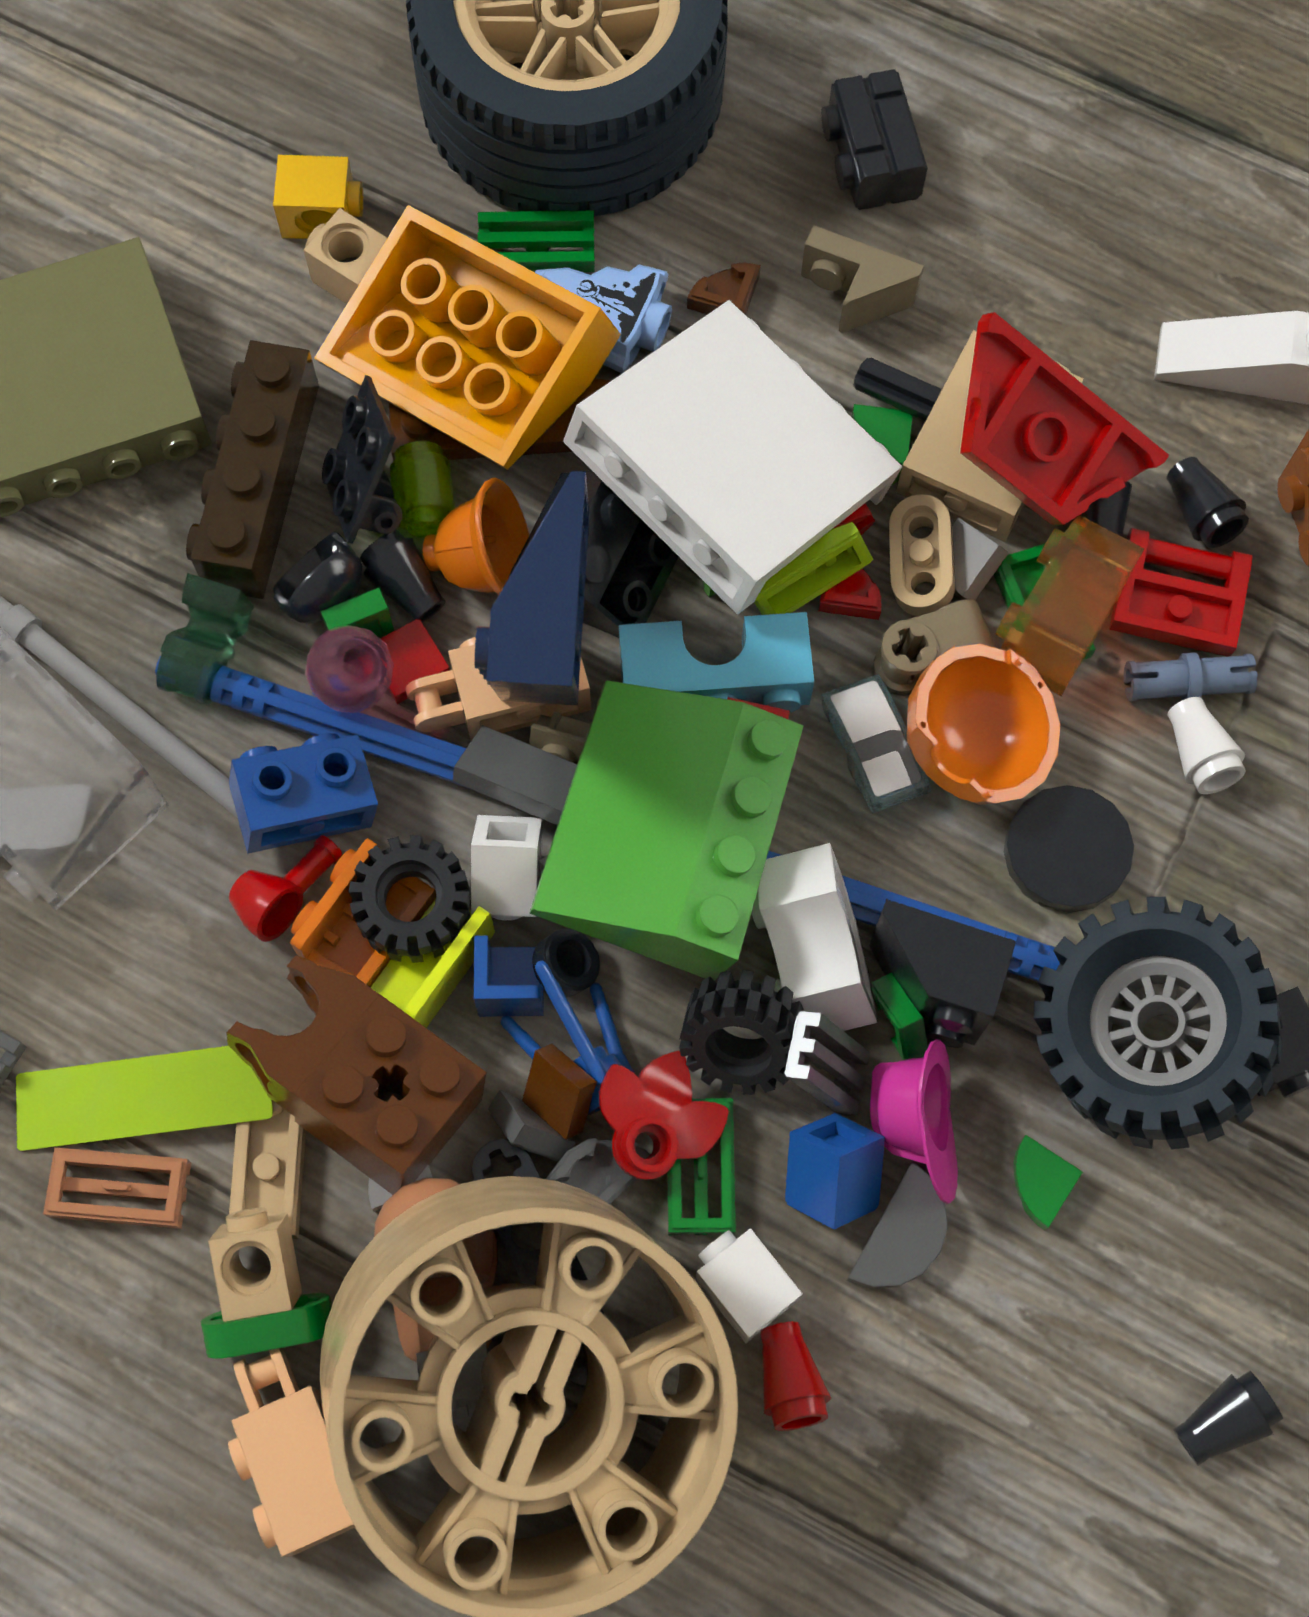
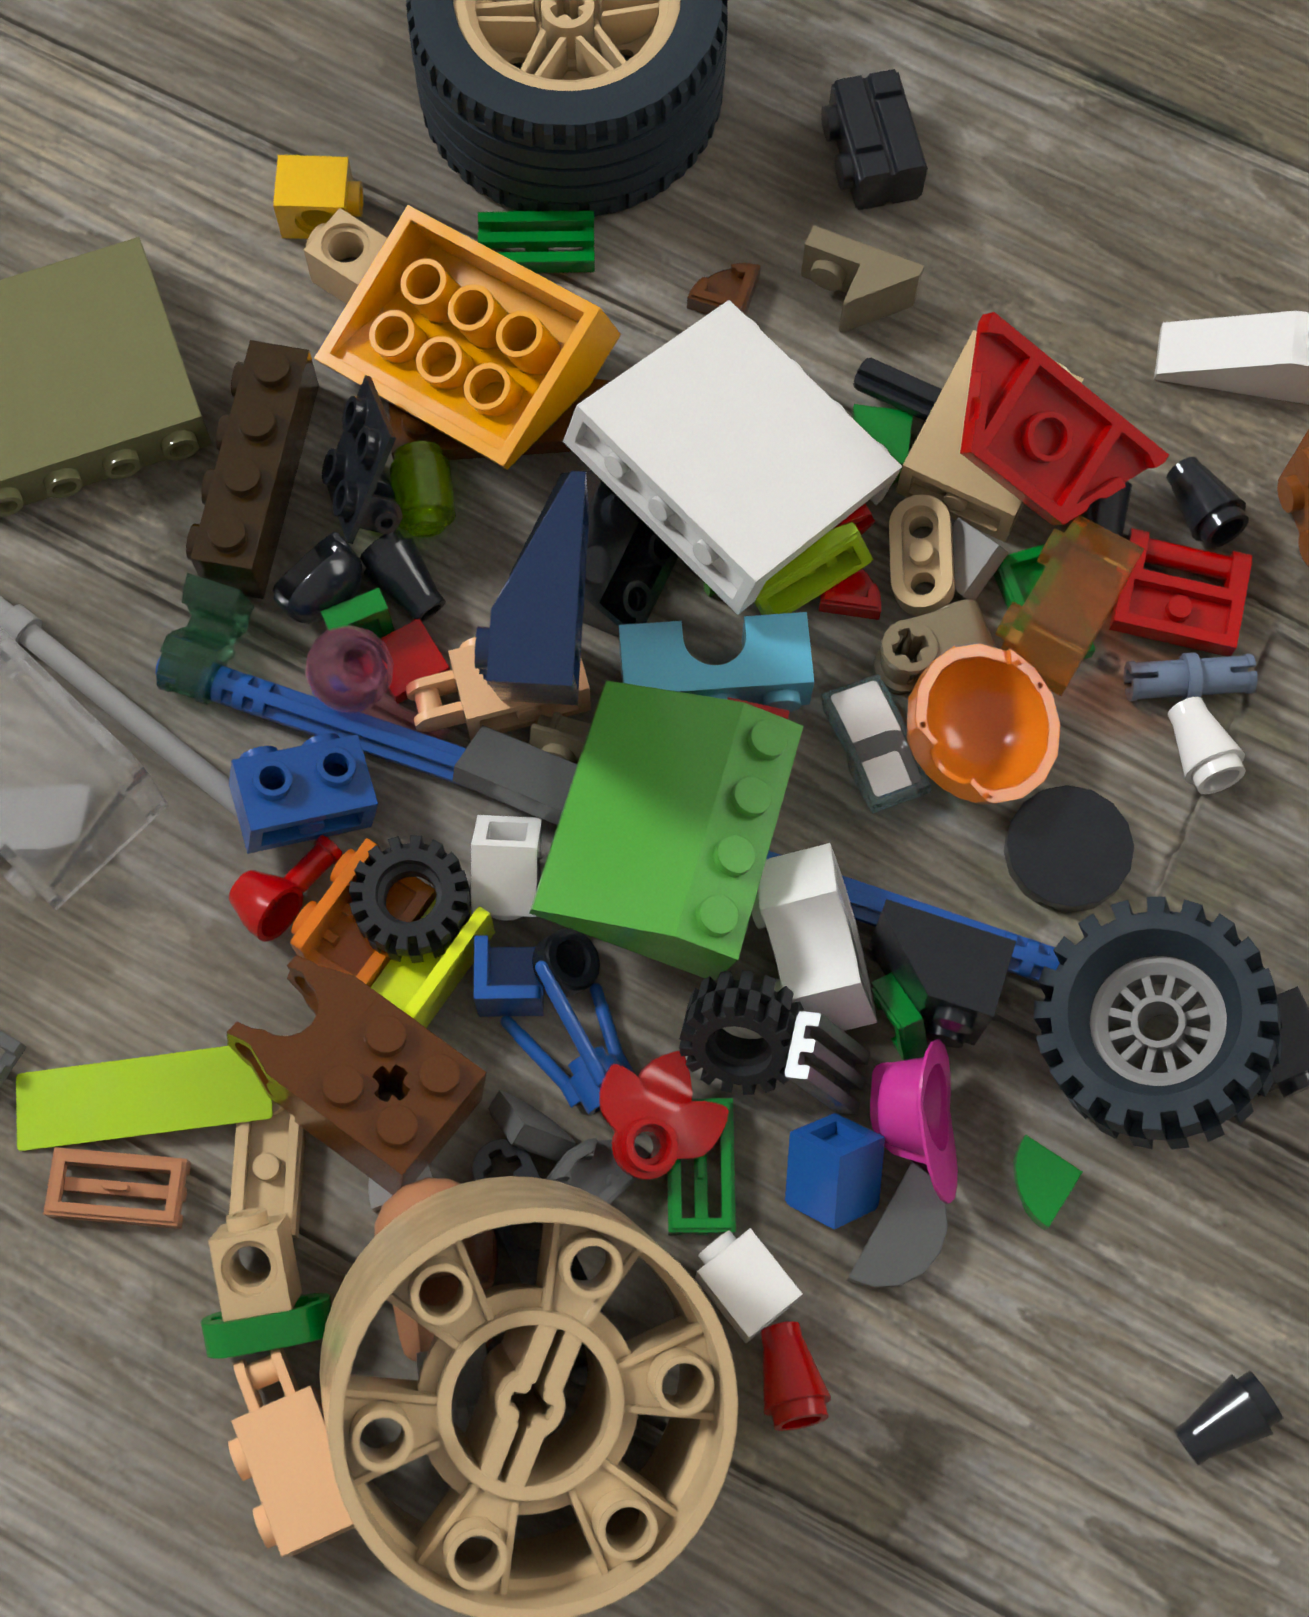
(479, 540): orange hat -> none
(559, 1091): reddish brown tile -> none
(628, 300): light blue rock -> none

